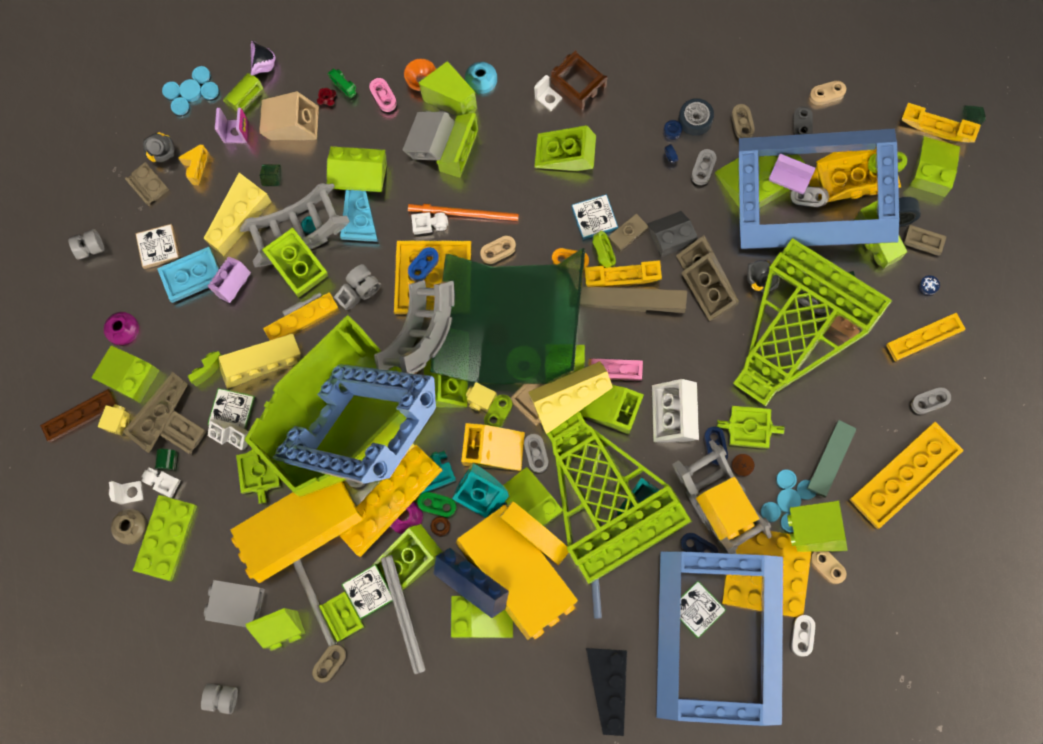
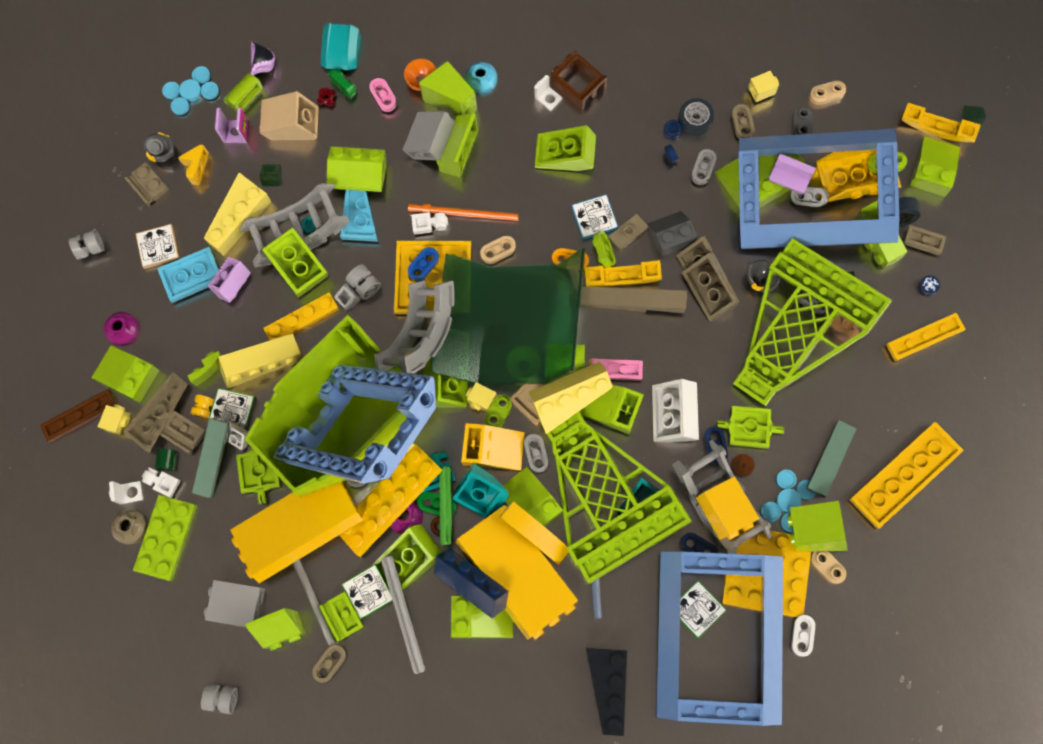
(202, 406): none -> yellow wheel
(210, 457): none -> sand green tile
(300, 304): light grey piece -> none
(340, 46): none -> teal slope
(445, 507): none -> bright green axle
(763, 86): none -> light yellow brick
(930, 402): light grey plate -> none

